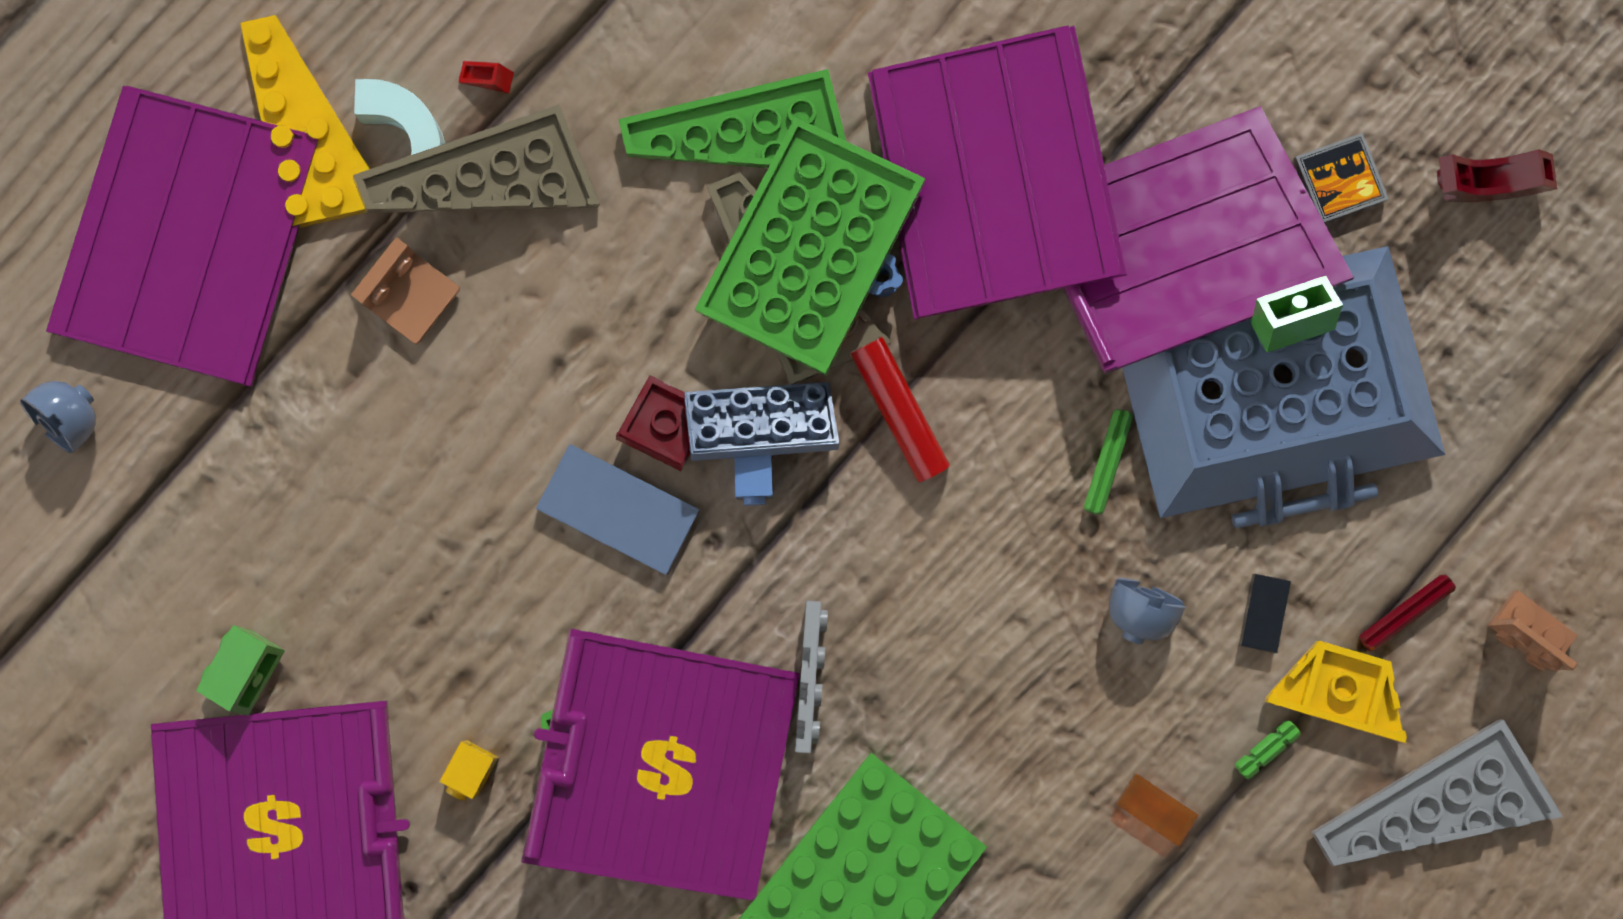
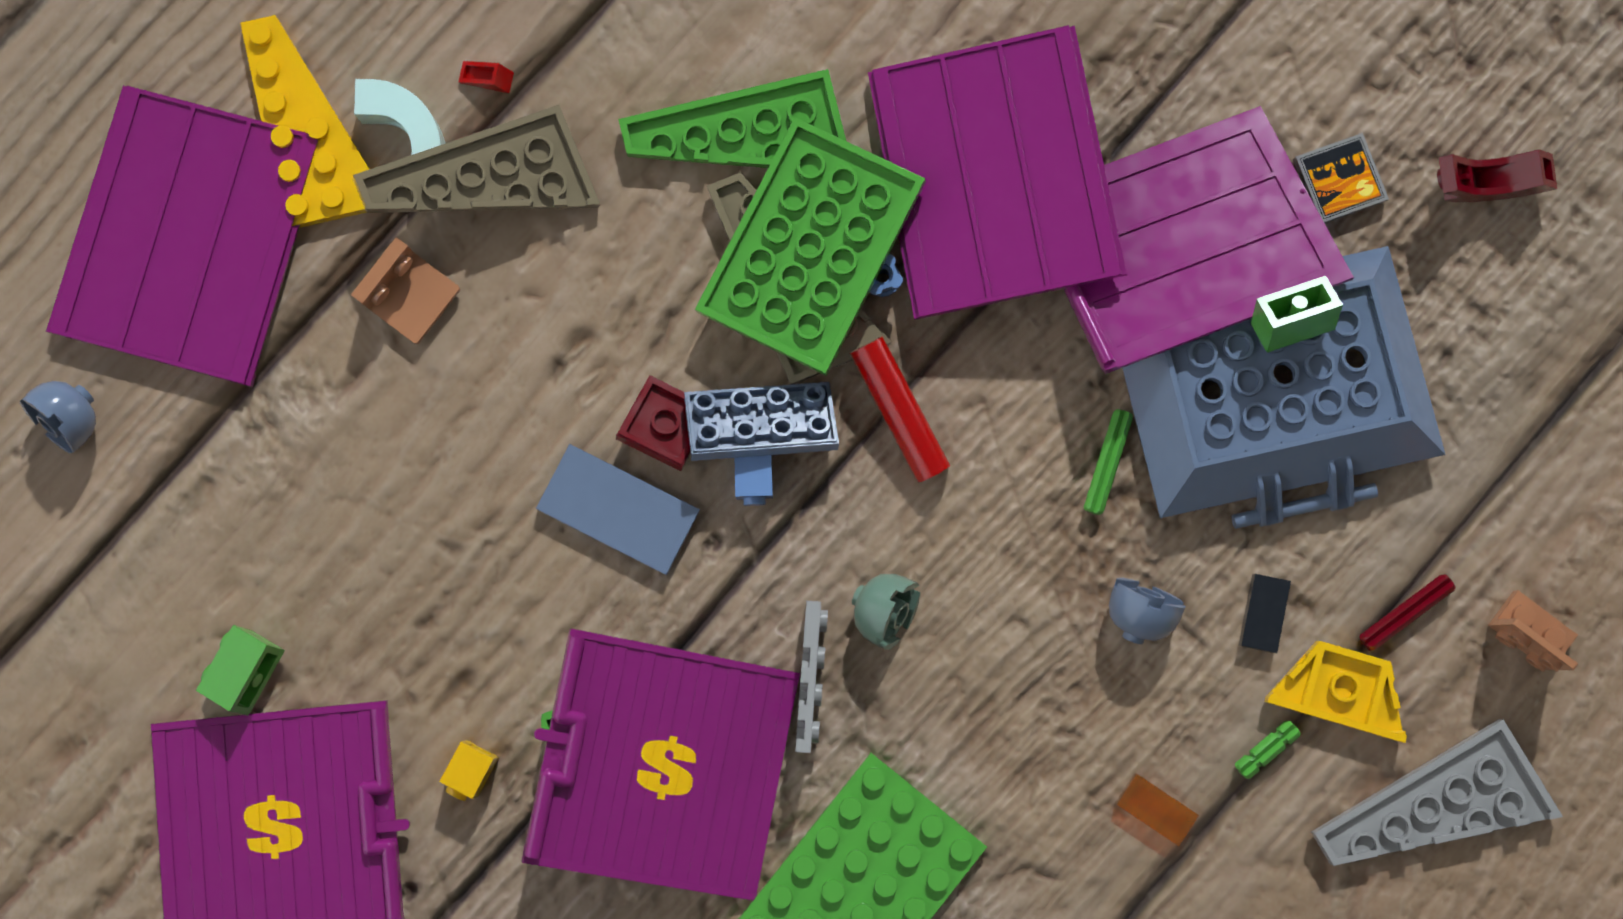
(884, 607): none -> sand green cylinder

